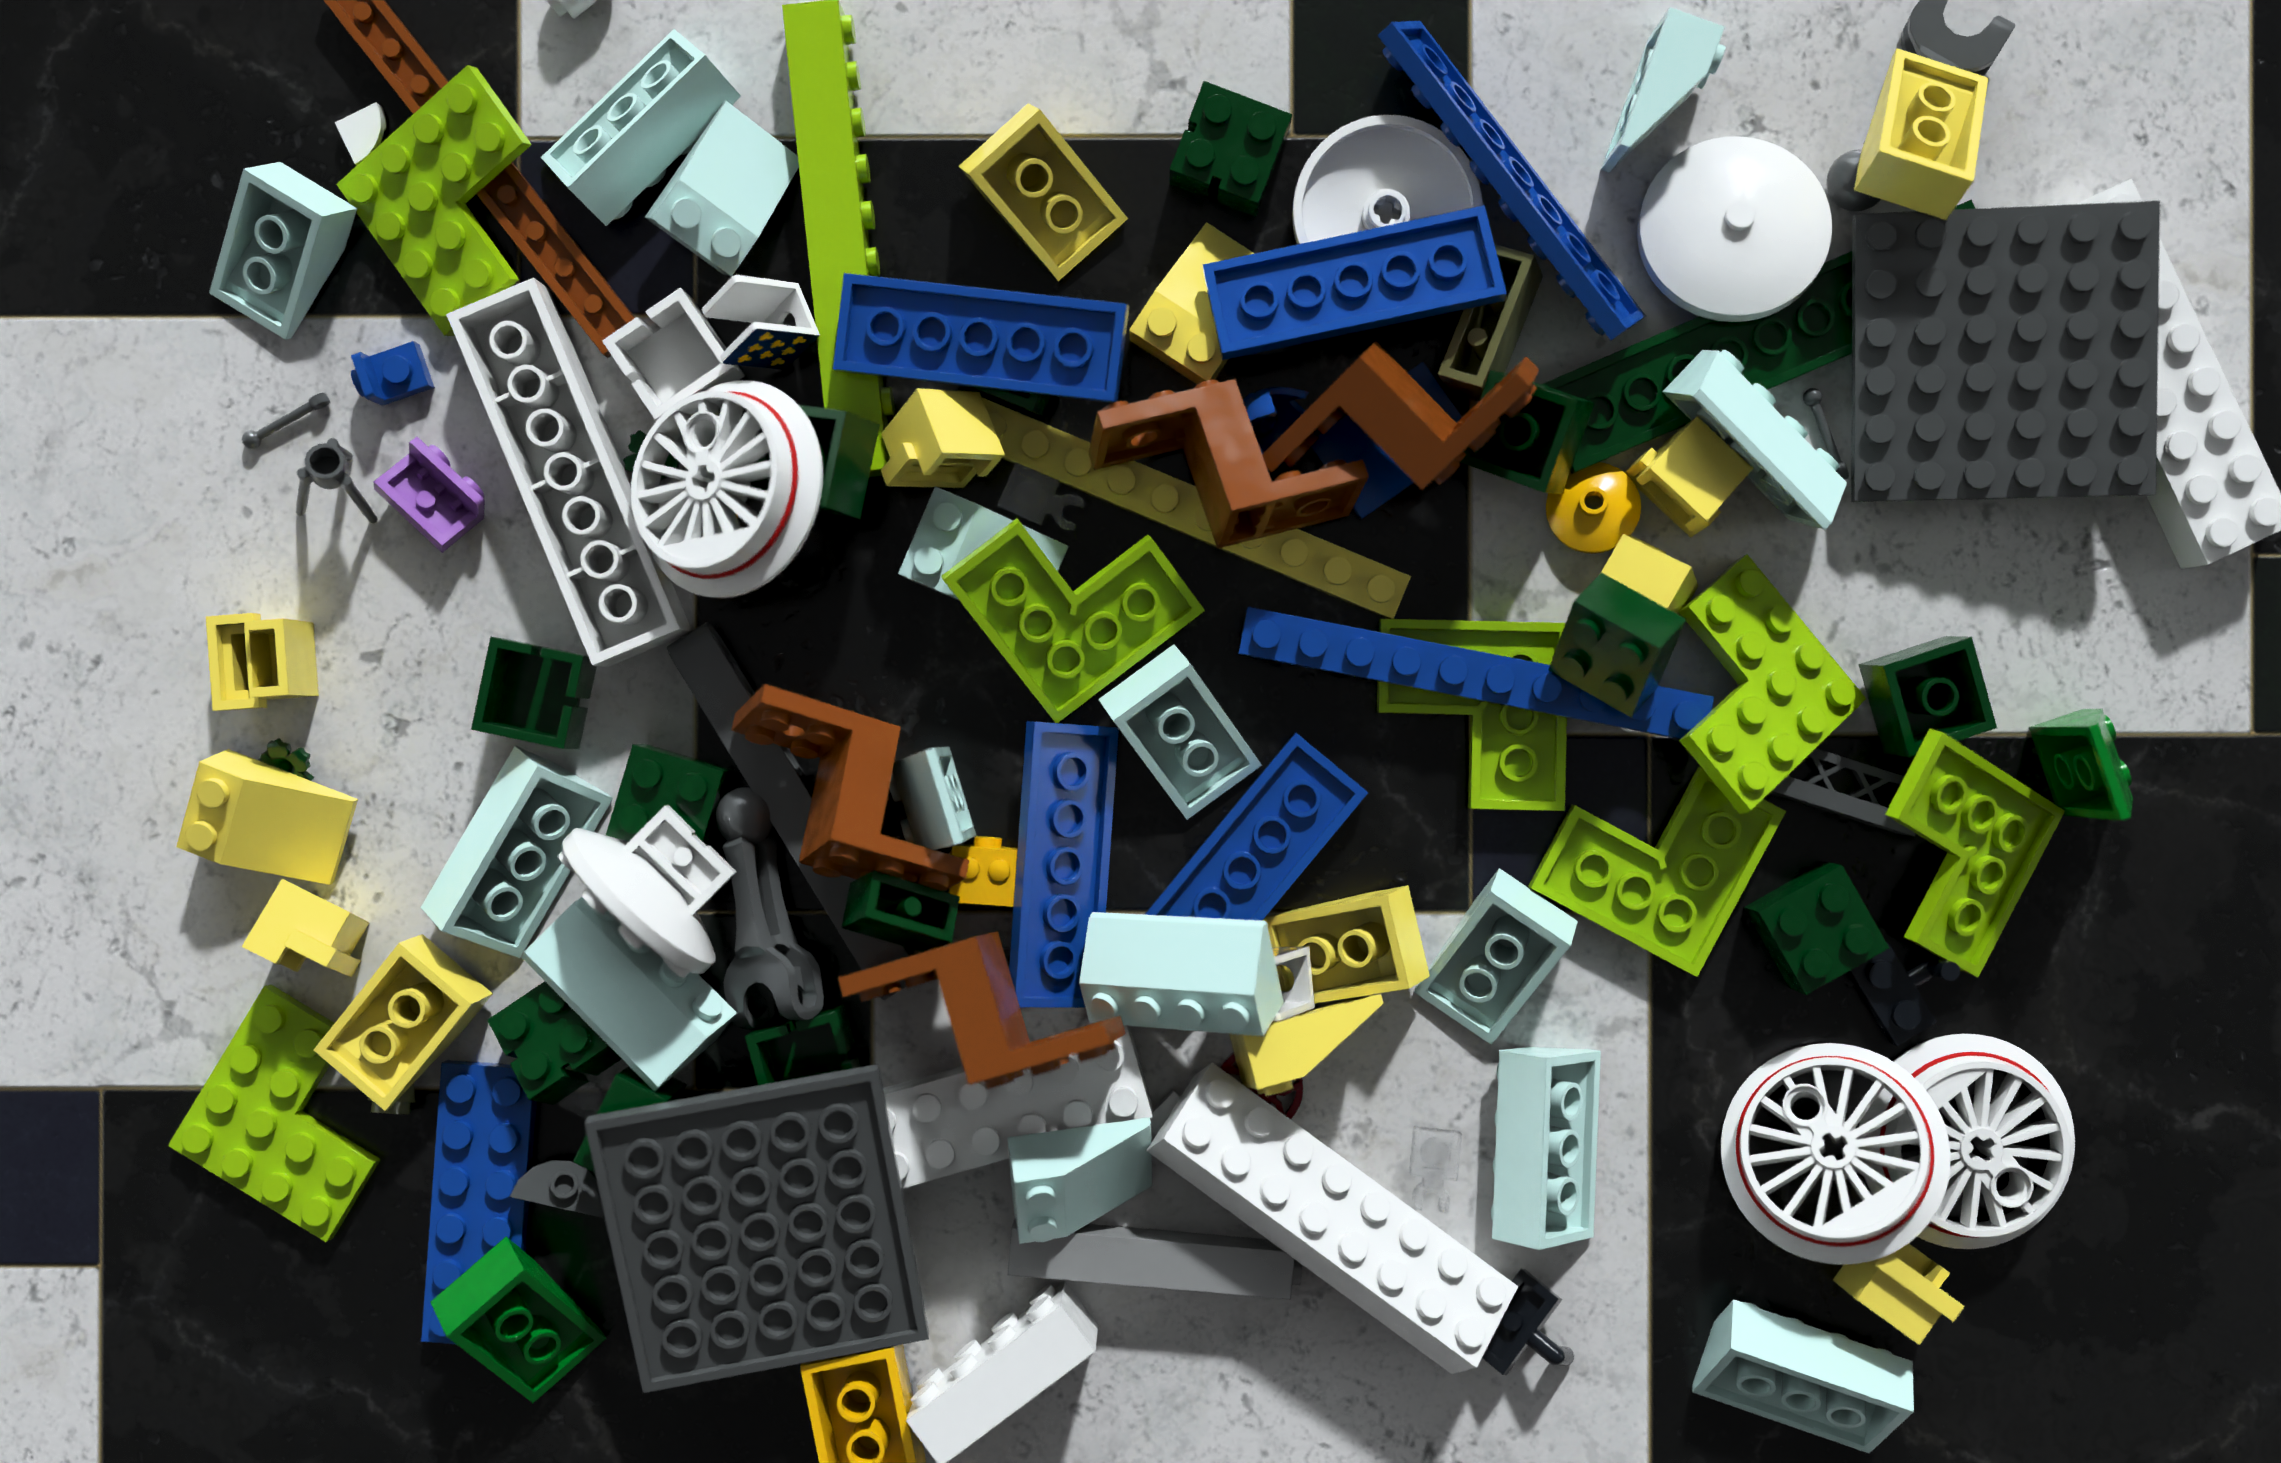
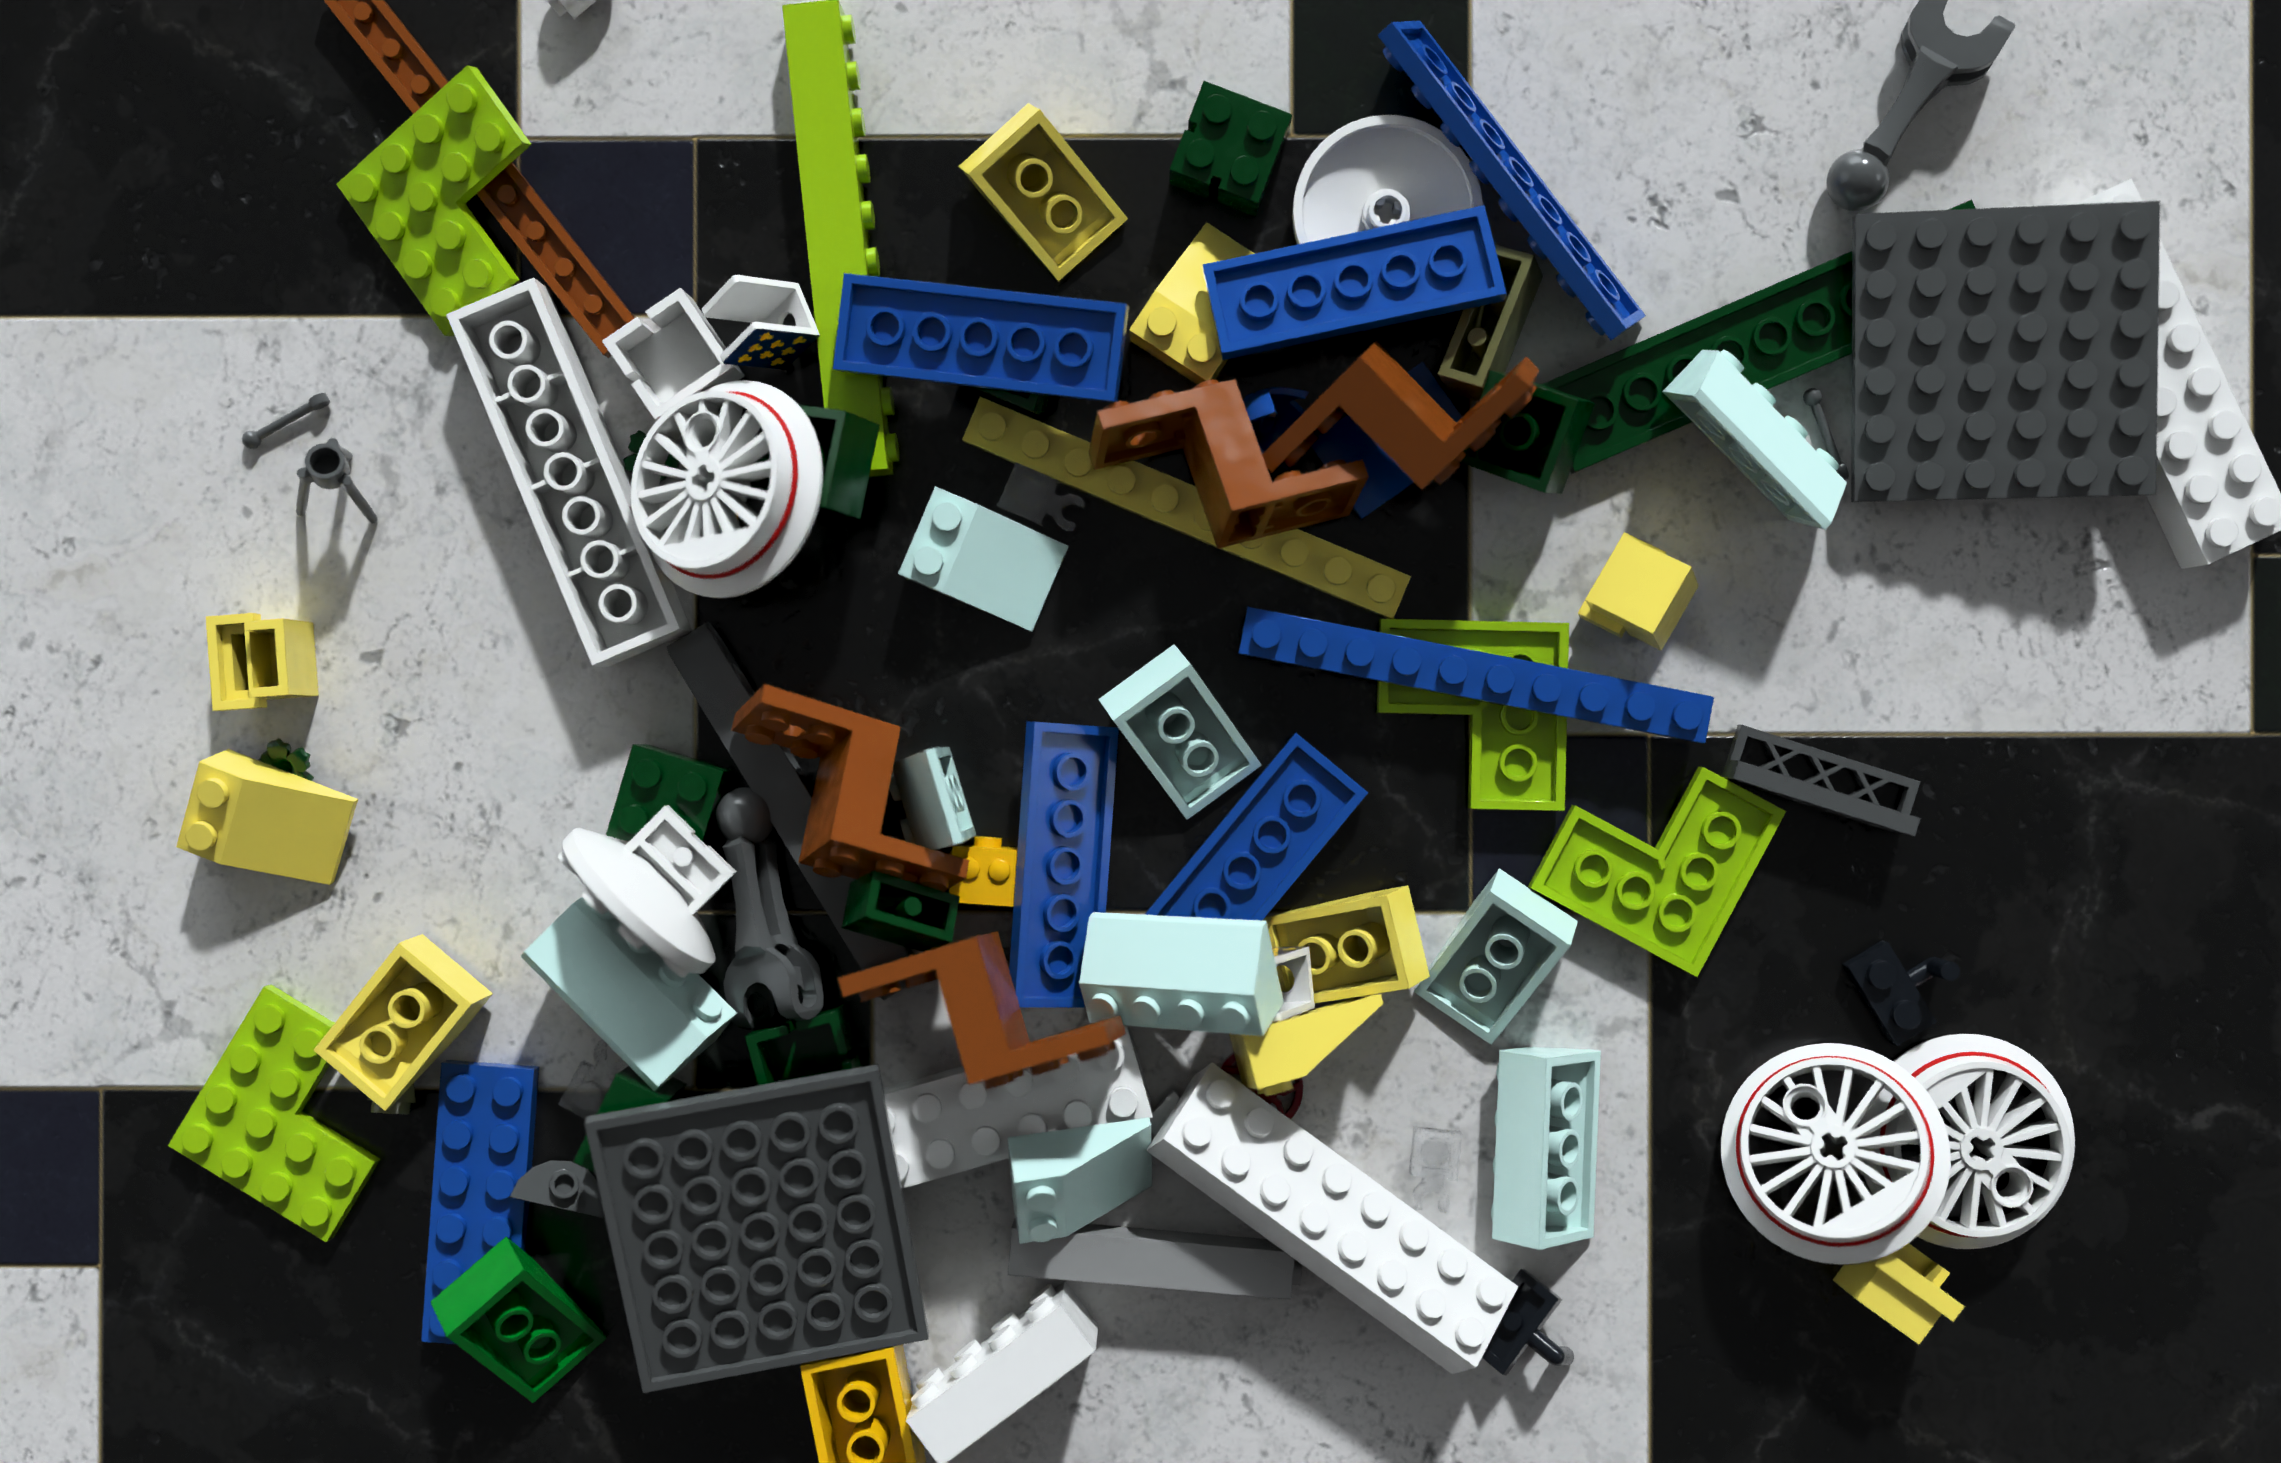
(280, 246): light aqua slope -> none
(305, 926): light yellow plate -> none
(363, 131): white tile -> none
(391, 374): blue bracket -> none
(432, 495): medium lavender bracket -> none
(508, 856): light aqua slope -> none
(533, 693): dark green piece -> none
(546, 1040): dark green piece -> none
(640, 127): light aqua slope -> none
(725, 190): light aqua slope -> none
(940, 440): light yellow plate -> none
(1064, 639): lime plate -> none
(1599, 528): yellow dish -> none
(1616, 644): dark green brick -> none
(1673, 64): light aqua slope -> none
(1690, 475): light yellow plate -> none
(1734, 229): white dish -> none
(1786, 689): lime plate -> none
(1805, 1377): light aqua slope -> none
(1816, 927): dark green brick -> none
(1923, 135): light yellow slope -> none
(1926, 689): dark green brick -> none
(1991, 840): lime plate -> none
(2084, 765): green slope -> none

